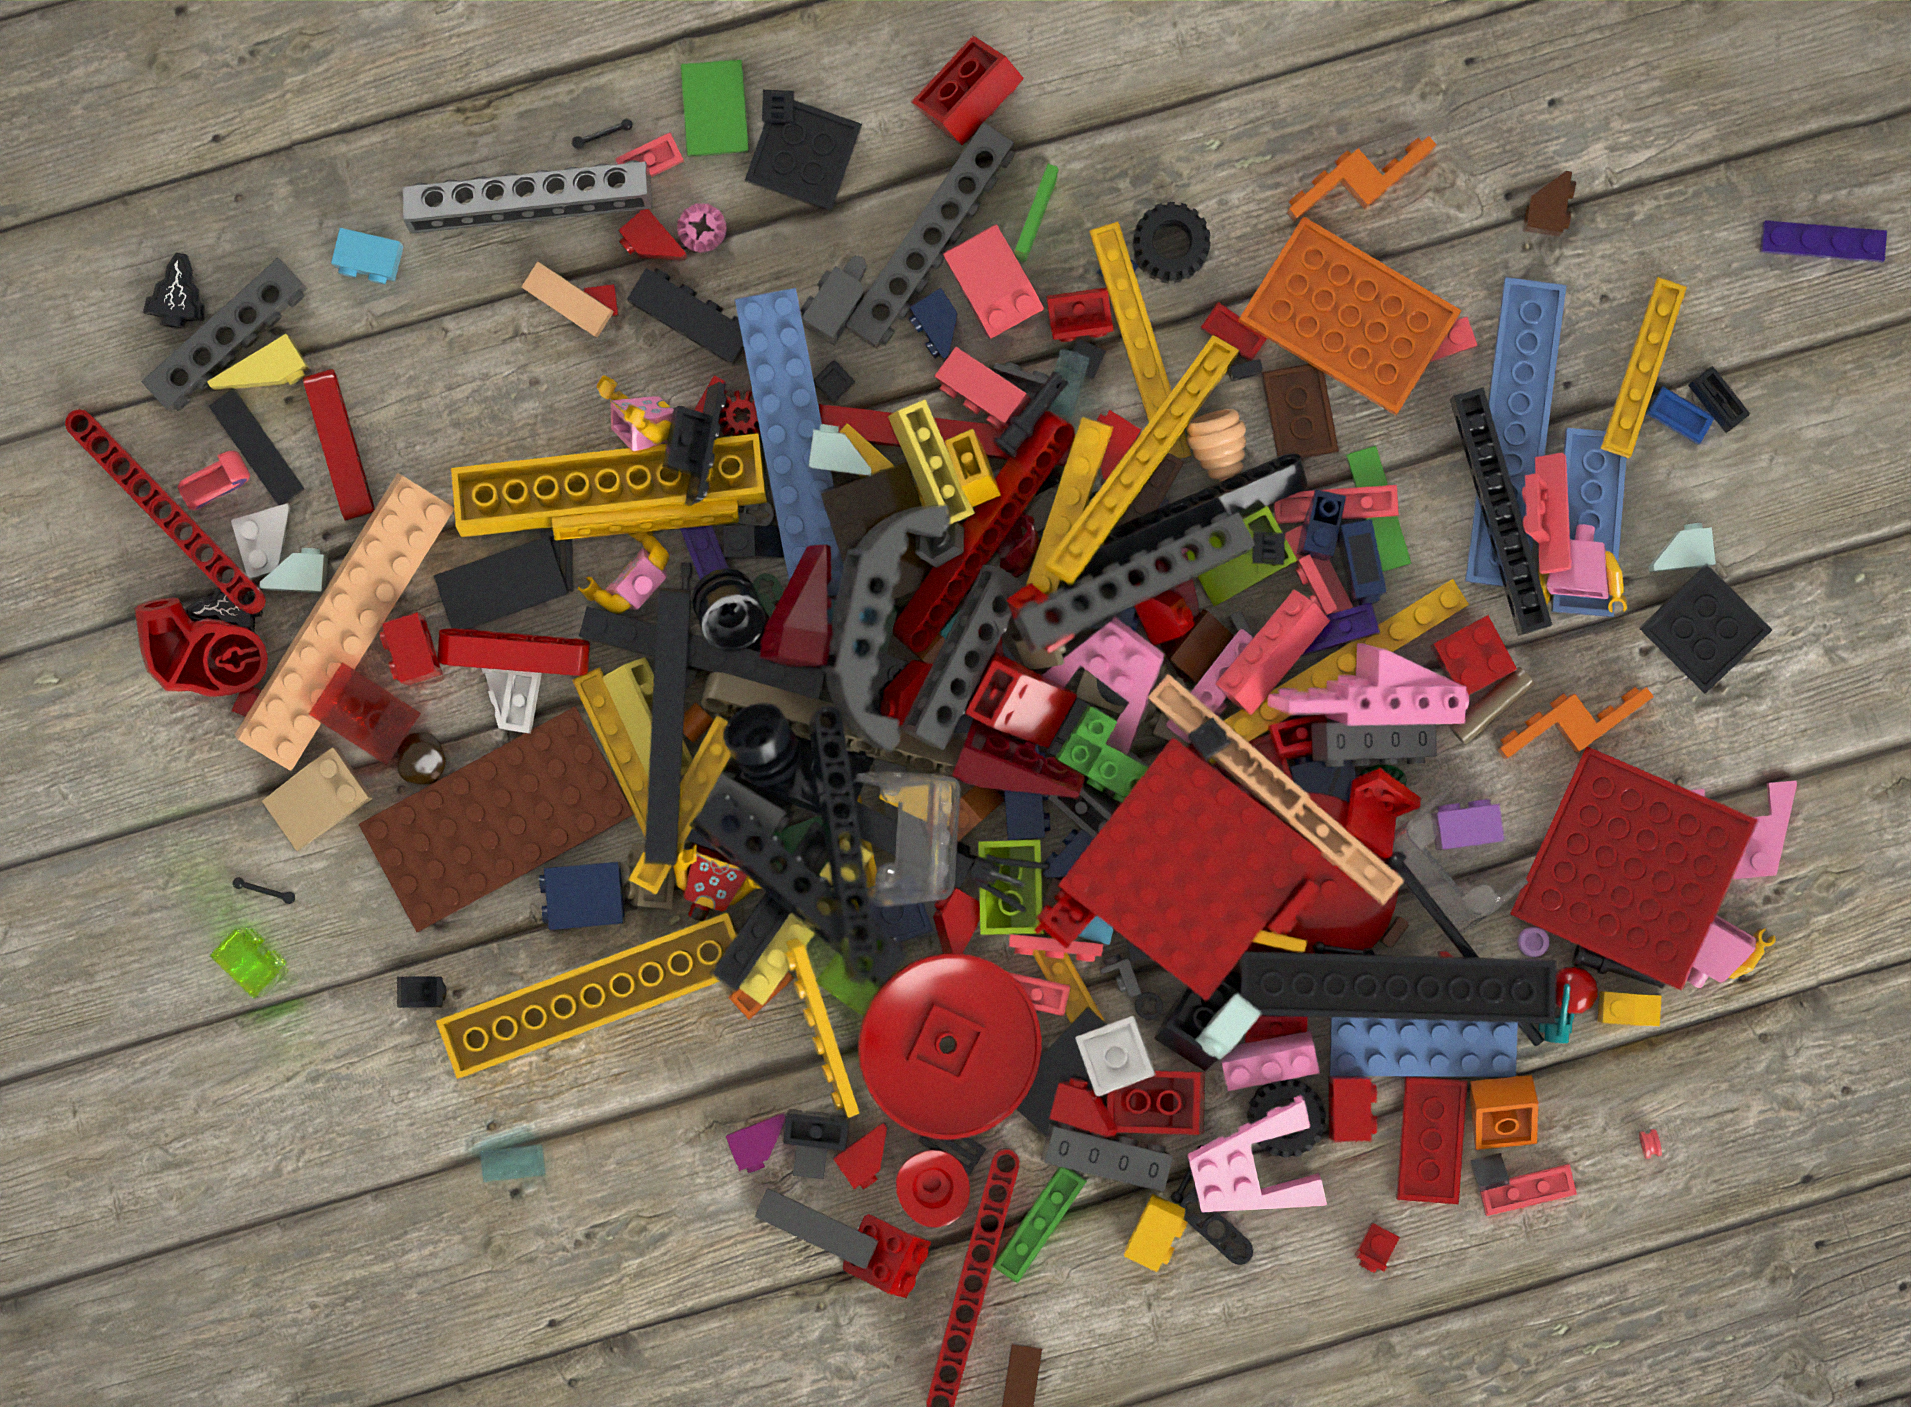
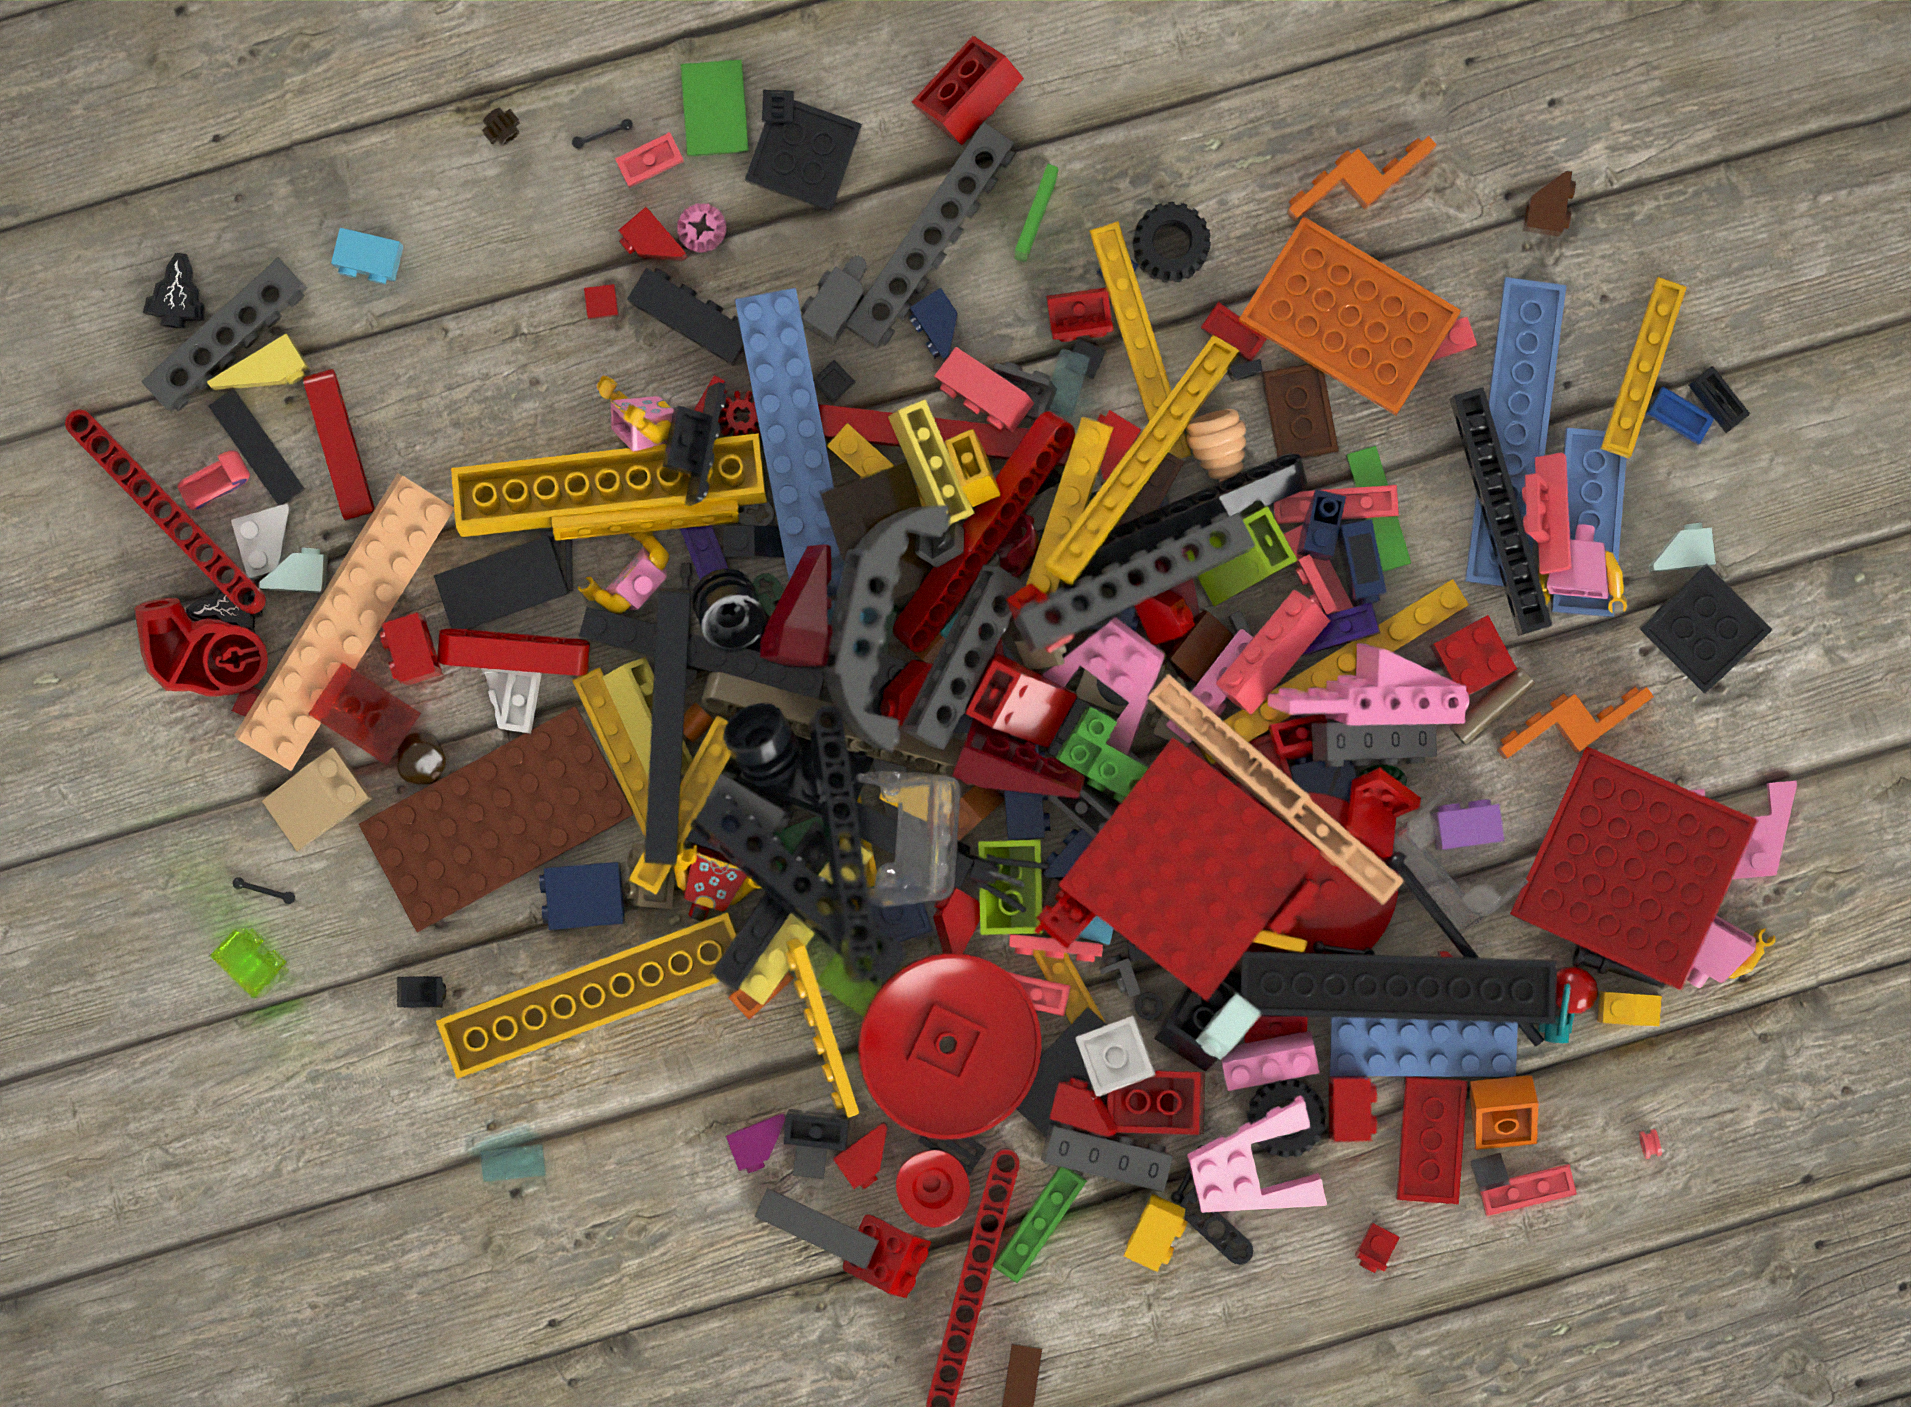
(501, 126): none -> dark brown gear
(541, 205): dark grey brick -> none
(567, 299): light nougat tile -> none
(835, 452): light aqua slope -> none
(993, 281): coral slope -> none
(1022, 425): black pin -> none
(1209, 739): black tile -> none
(1268, 548): black tile -> none
(1394, 932): reddish brown tile -> none
(1533, 941): lavender tile -> none
(1823, 241): dark purple plate -> none

